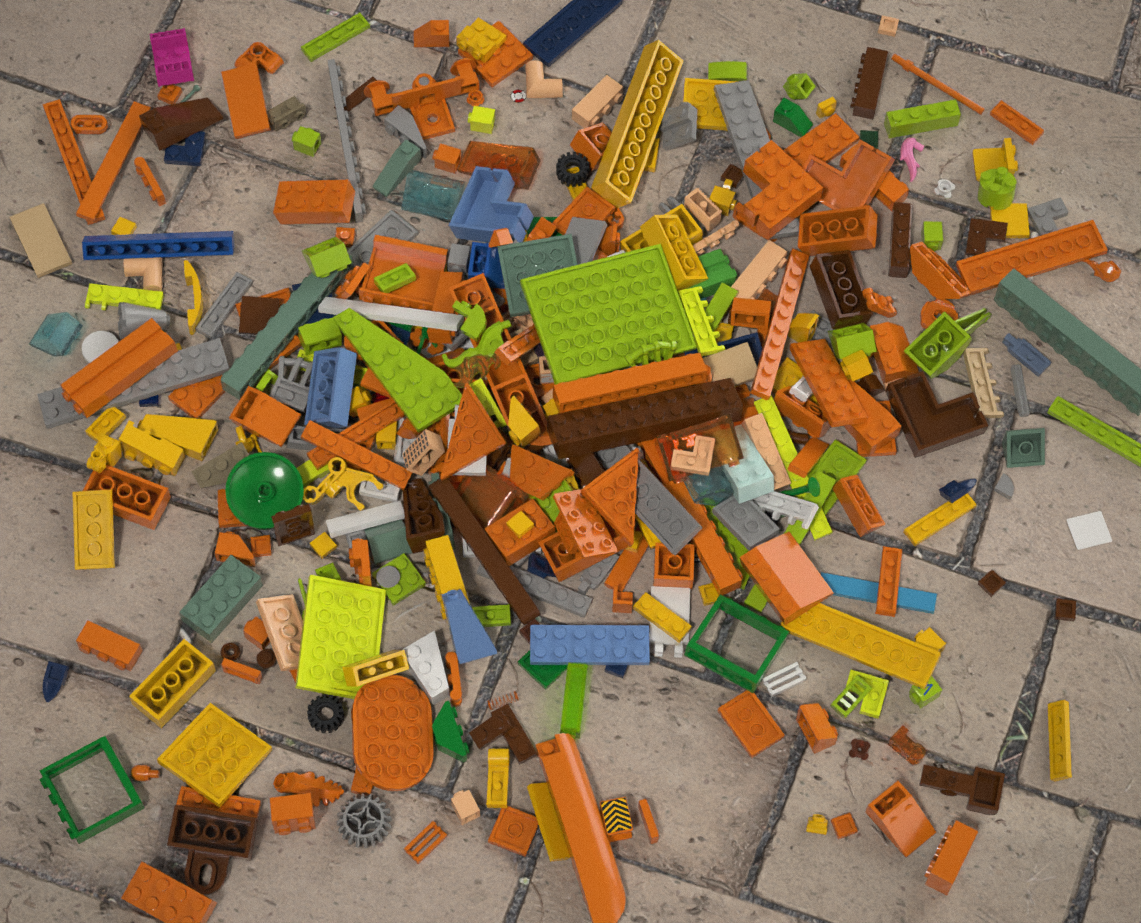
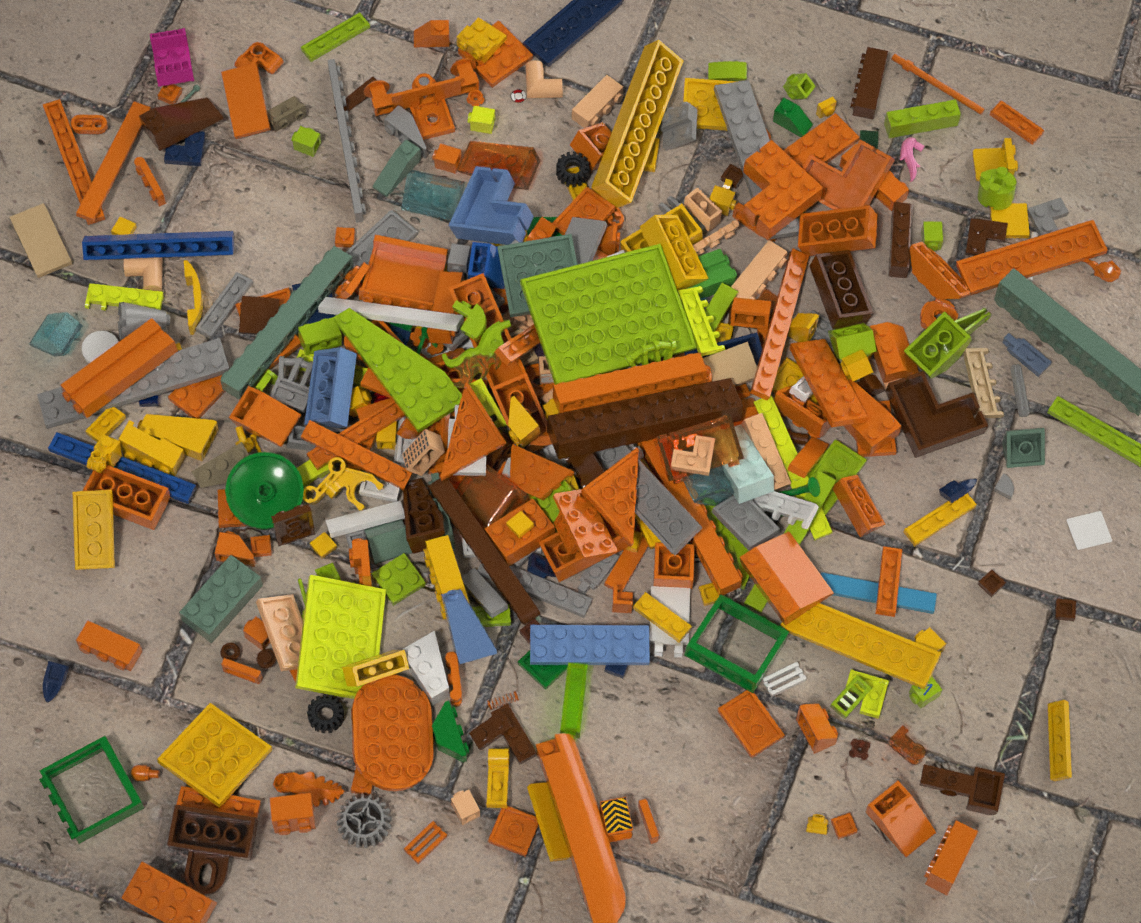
(81, 451): none -> blue plate
(172, 683): yellow brick -> none
(314, 202): orange brick -> none
(327, 257): lime slope -> none
(388, 576): light grey sticker -> none
(395, 278): lime plate -> none
(483, 593): none -> light grey tile
(500, 237): orange slope -> none
(879, 303): orange plate -> none
(888, 26): light nougat tile -> none
(944, 184): white plate -> none

